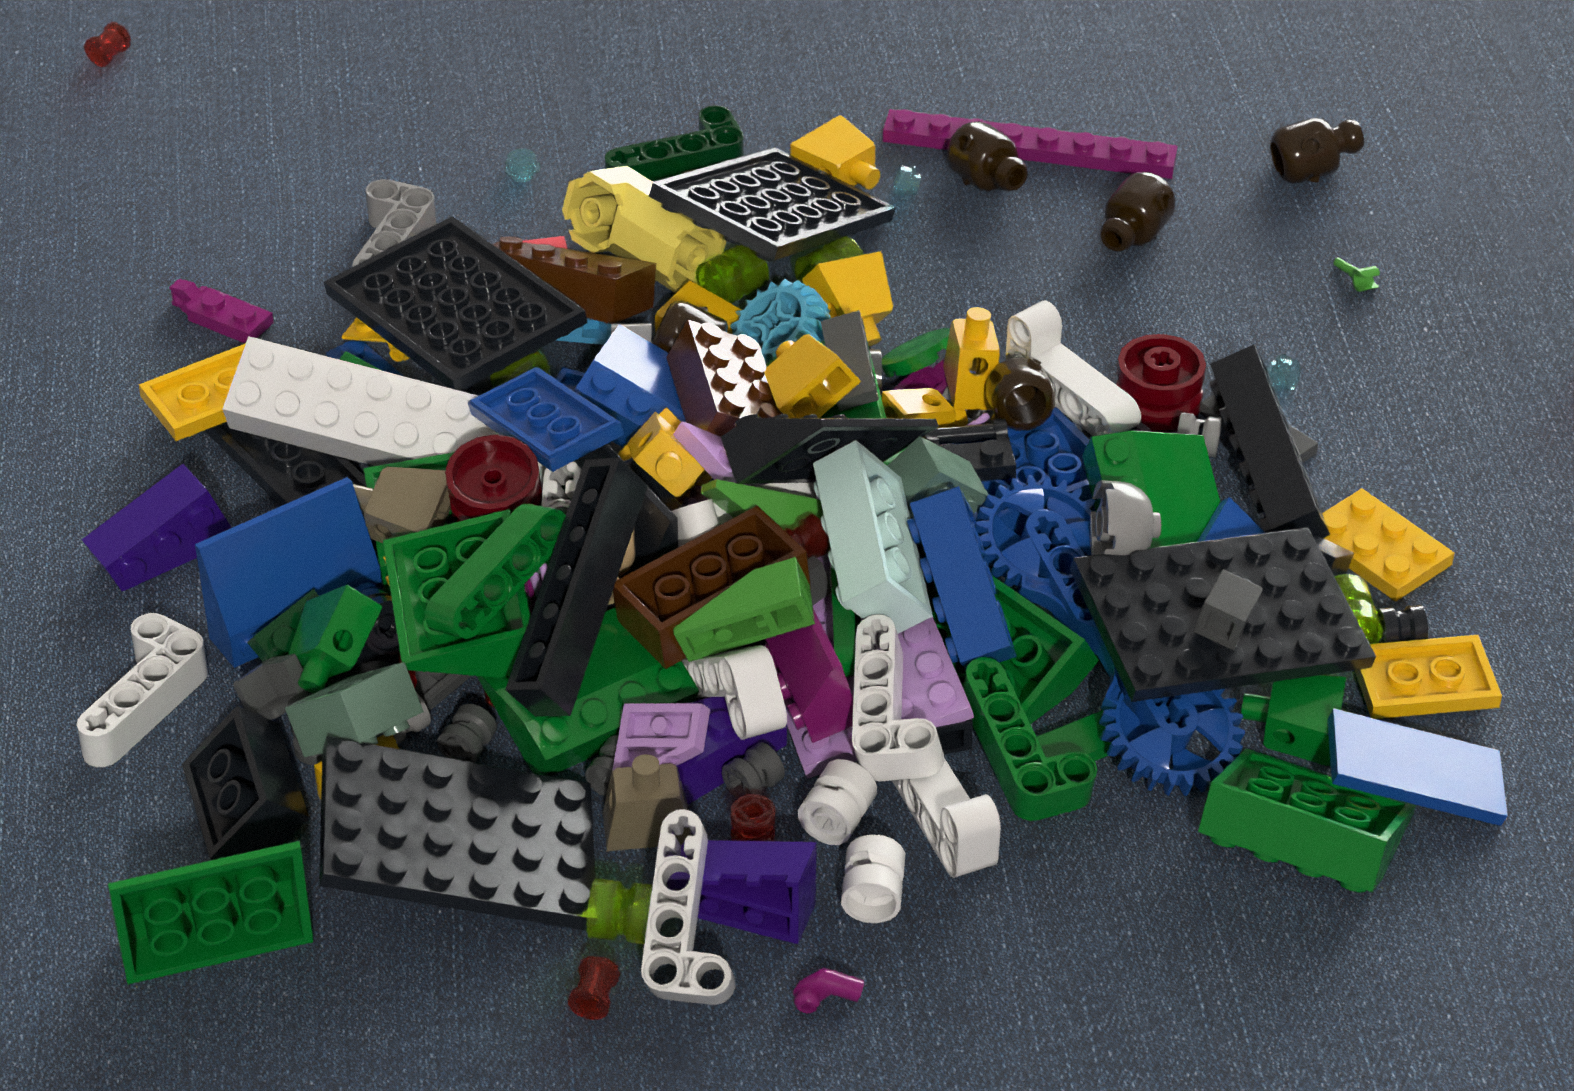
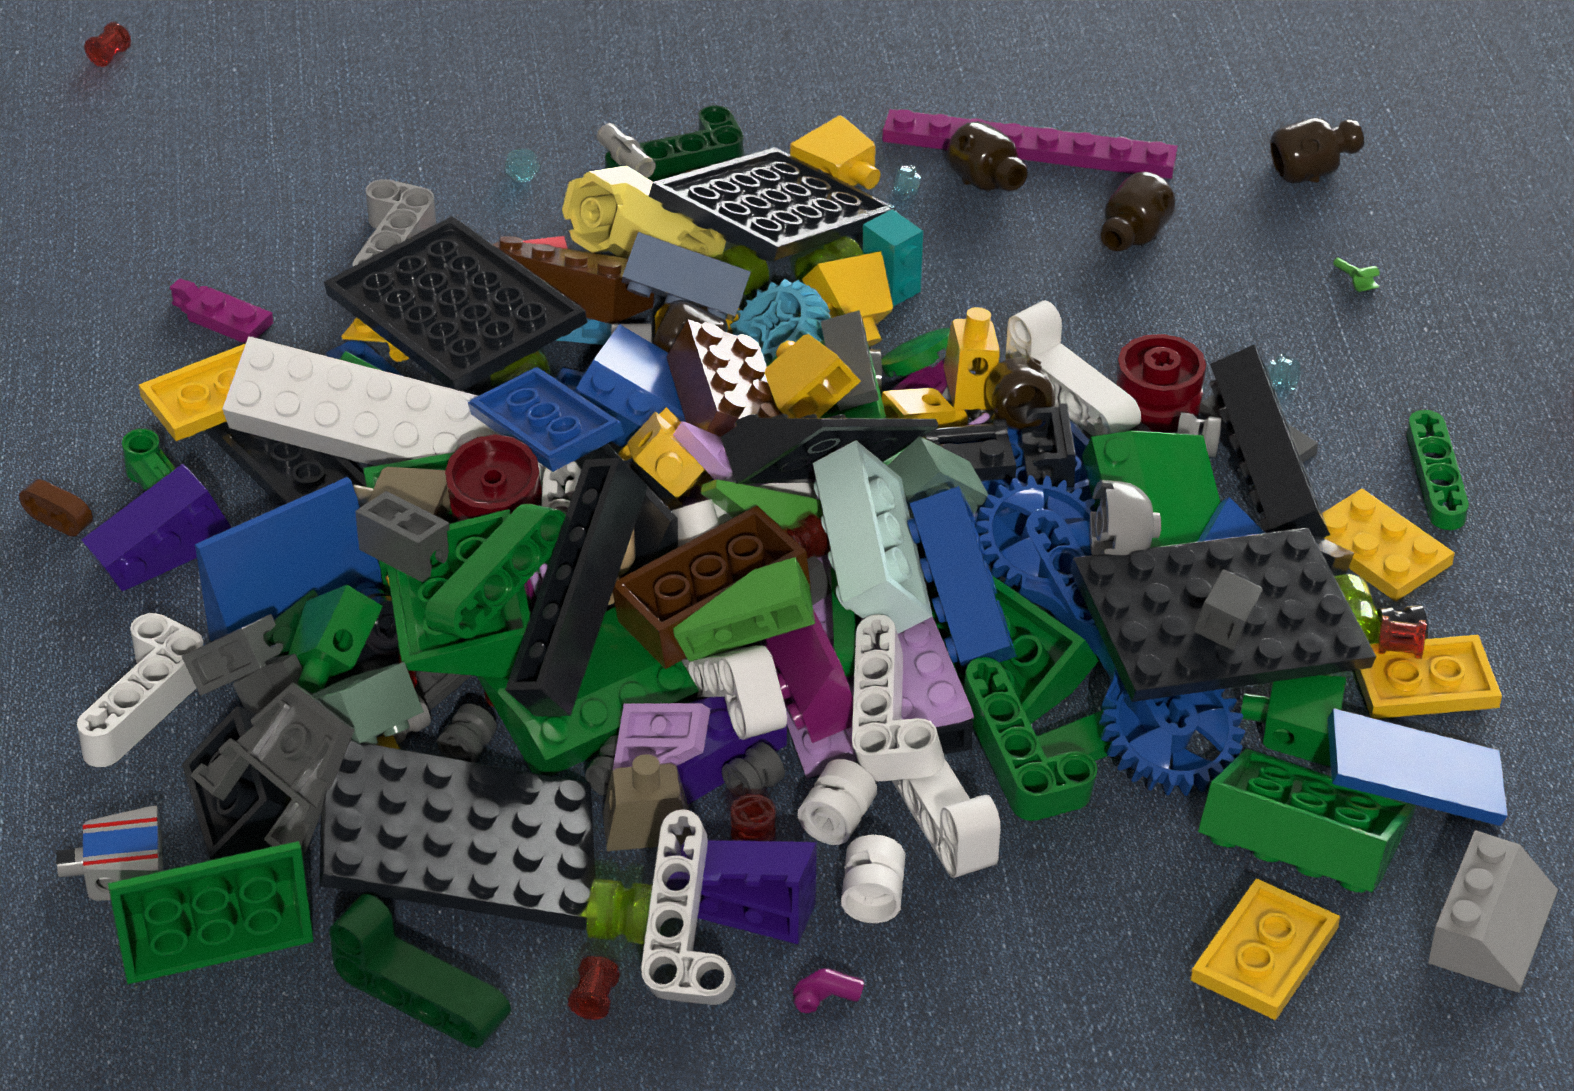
(55, 507): none -> reddish brown beam
(115, 850): none -> torso
(144, 458): none -> green piece
(231, 656): none -> dark grey hinge
(297, 749): none -> dark grey wing
(401, 535): none -> dark grey hinge
(411, 979): none -> dark green beam
(625, 150): none -> light grey pin
(684, 276): none -> sand blue slope
(901, 251): none -> teal brick
(1049, 448): none -> black hinge
(1265, 949): none -> yellow plate
(1394, 628): none -> clear red bush
(1441, 469): none -> green beam
(1493, 914): none -> light grey slope

